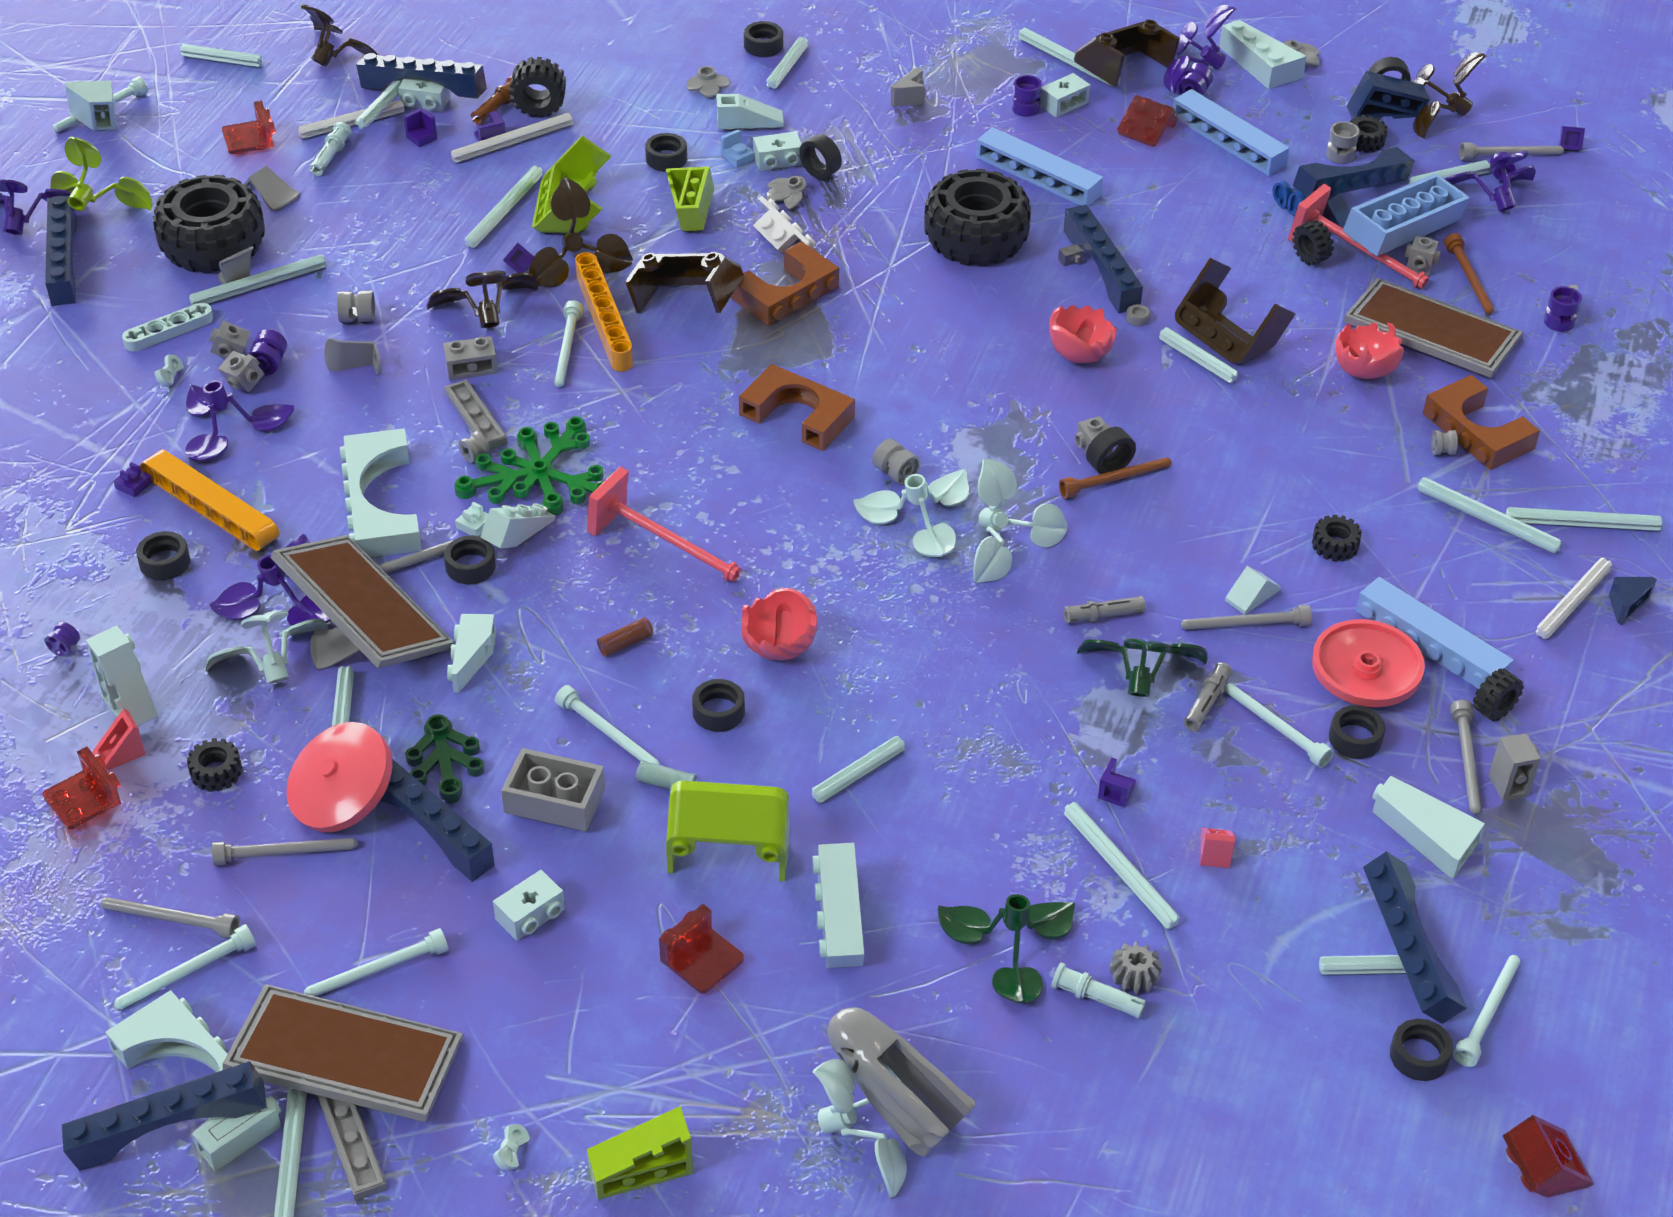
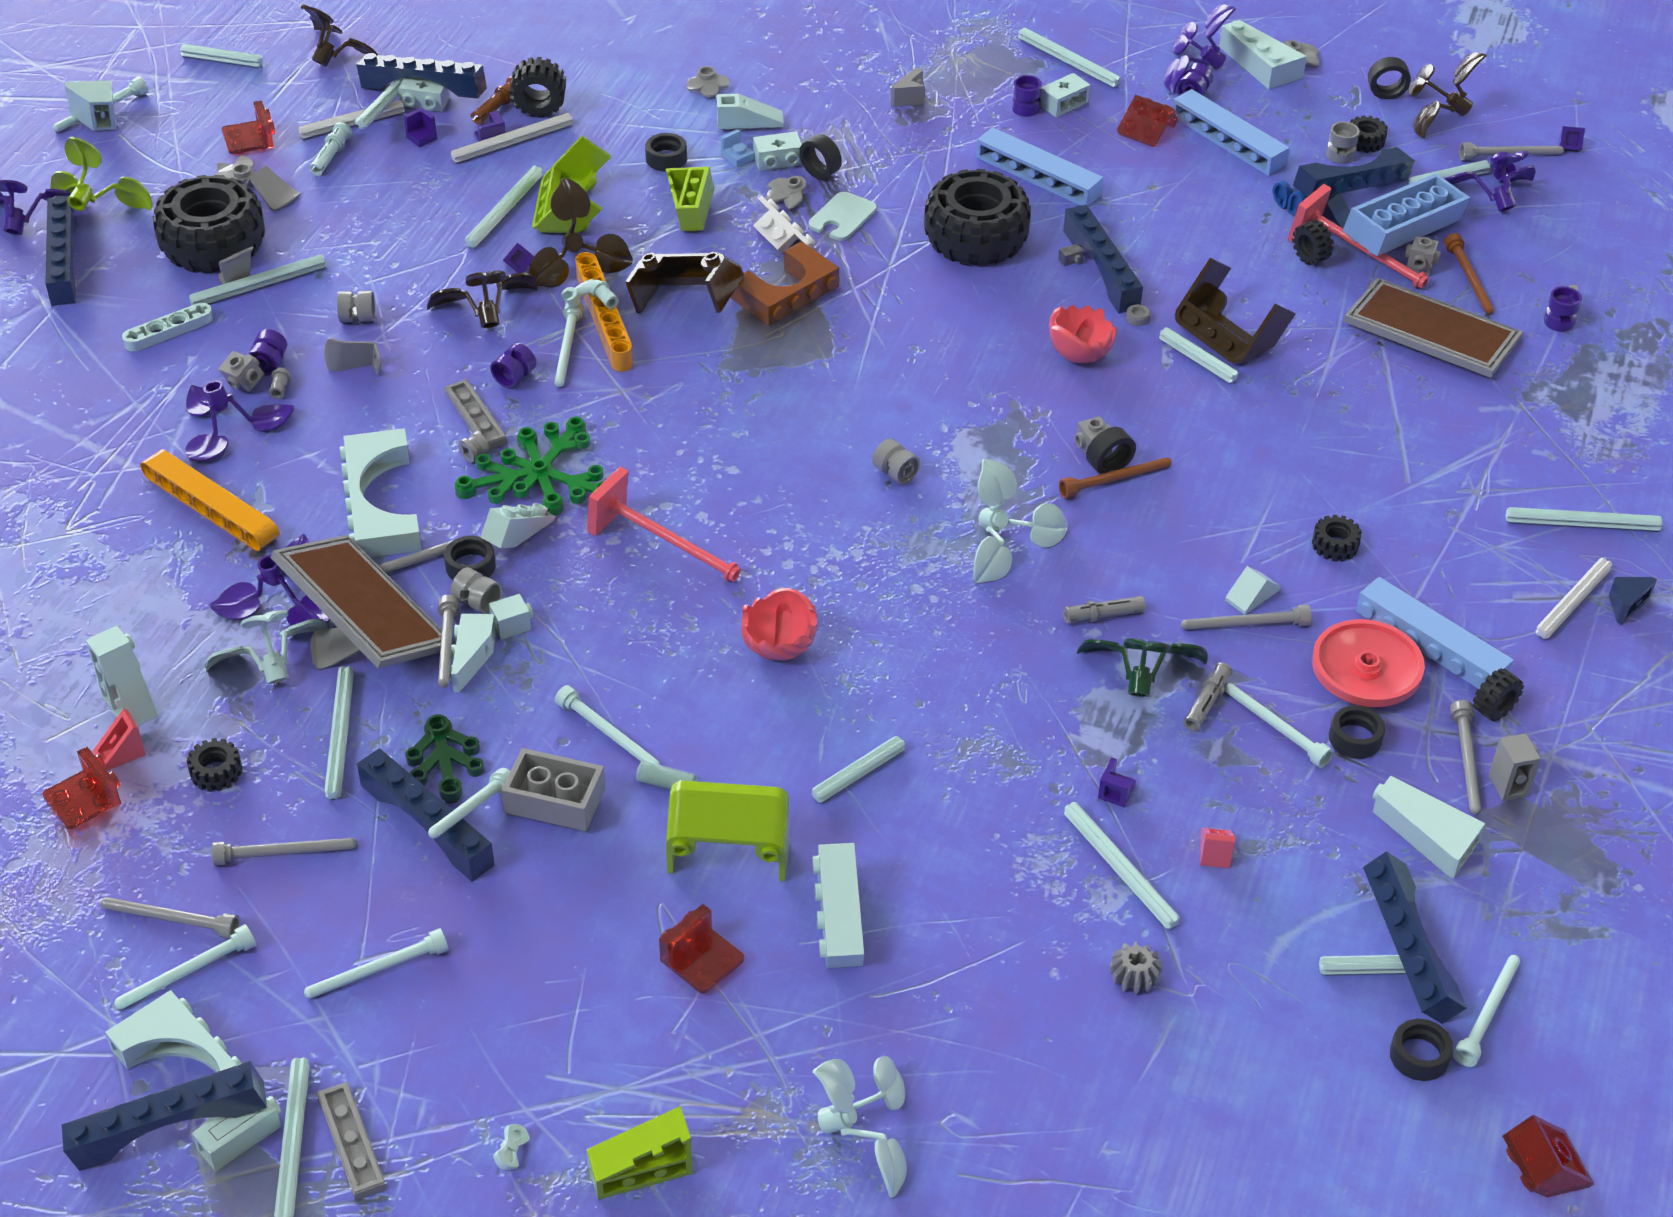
(62, 638): dark purple wheel -> none
(132, 480): dark purple tile -> none
(166, 375): light aqua piece -> none
(166, 568): black tyre -> none
(228, 339): light grey brick -> none
(240, 170): none -> light grey plate
(280, 379): none -> light grey pin
(339, 777): coral dish -> none
(345, 1052): reddish brown door -> none
(448, 608): none -> light grey piece
(470, 358): light grey brick -> none
(472, 520): light aqua tile -> none
(475, 590): none -> light grey wheel
(495, 785): none -> light aqua piece
(511, 616): none -> light aqua brick
(513, 365): none -> dark purple wheel
(529, 905): light aqua brick -> none
(598, 288): none -> light aqua piece
(621, 632): dark orange piece -> none
(718, 720): black tyre -> none
(767, 47): black tyre -> none
(779, 386): dark orange arch -> none
(787, 63): light aqua axle -> none
(846, 212): none -> light aqua piece
(917, 1108): light grey piece -> none
(948, 490): light aqua plant -> none
(1048, 919): dark green plant -> none
(1084, 986): light aqua pin -> none
(1106, 51): dark brown windscreen -> none
(1368, 351): coral piece -> none
(1387, 96): dark blue wedge -> none
(1444, 442): light grey wheel -> none
(1487, 444): dark orange arch -> none
(1489, 515): light aqua axle -> none

